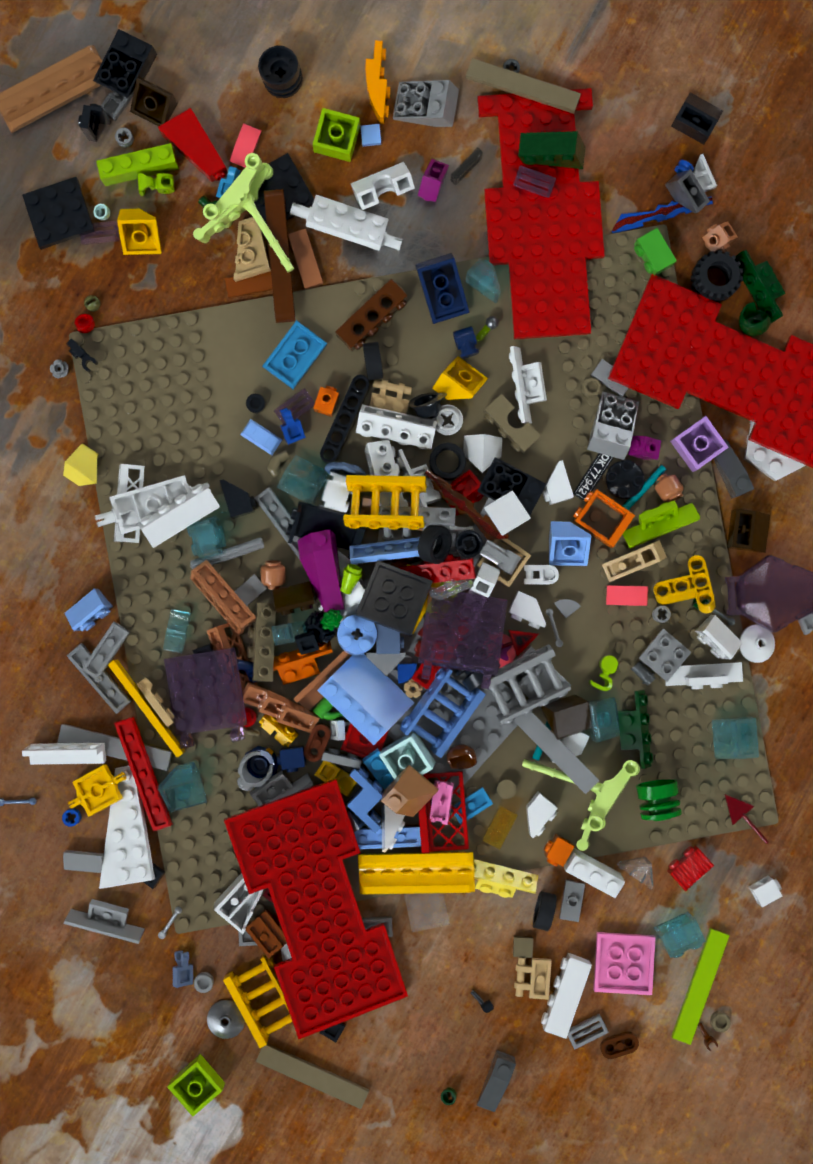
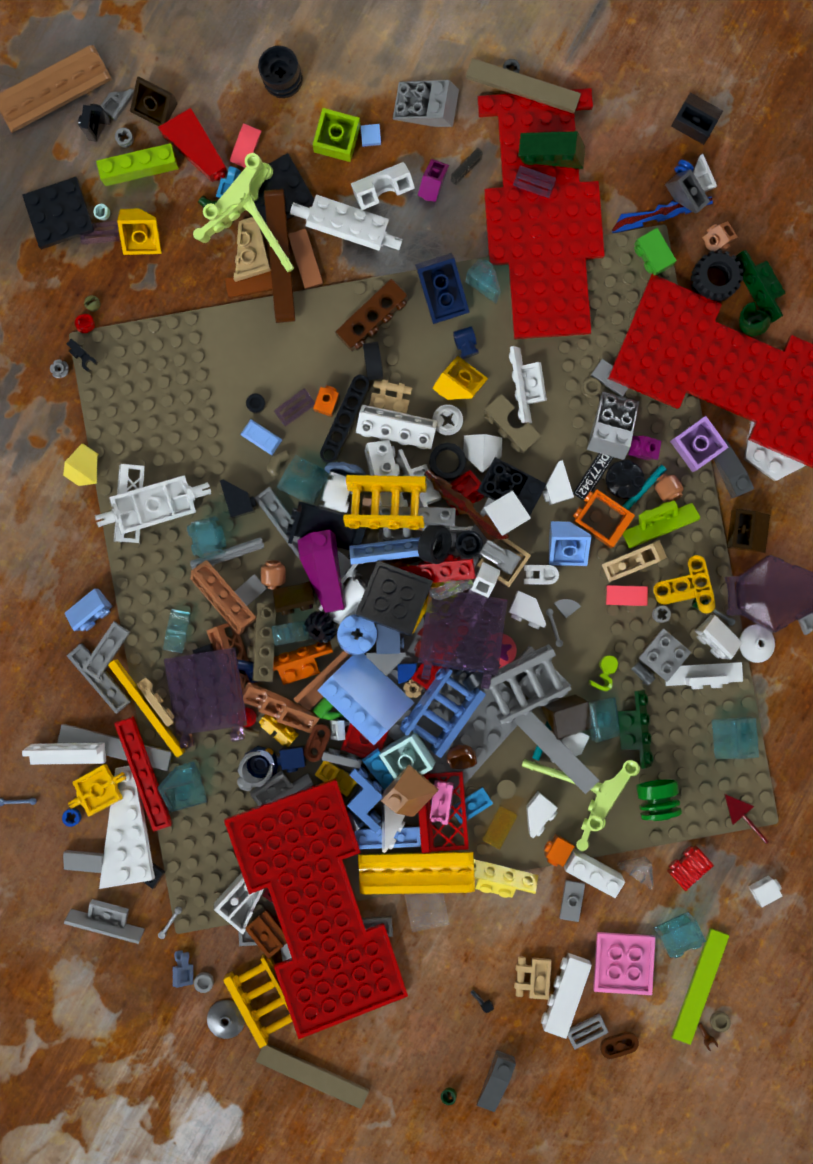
(124, 62): black slope -> none
(163, 183): lime leg -> none
(178, 515): white brick -> none
(196, 1085): lime brick -> none
(292, 428): blue plate -> none
(294, 355): dark azure tile -> none
(307, 642): black plate -> none
(331, 619): green plant -> none
(333, 1032): black tile -> none
(351, 576): lime cone -> none
(376, 84): light orange slope -> none
(427, 404): black piece -> none
(491, 323): piece -> none
(520, 640): piece -> none
(523, 946): dark tan tile -> none
(544, 911): black tyre -> none

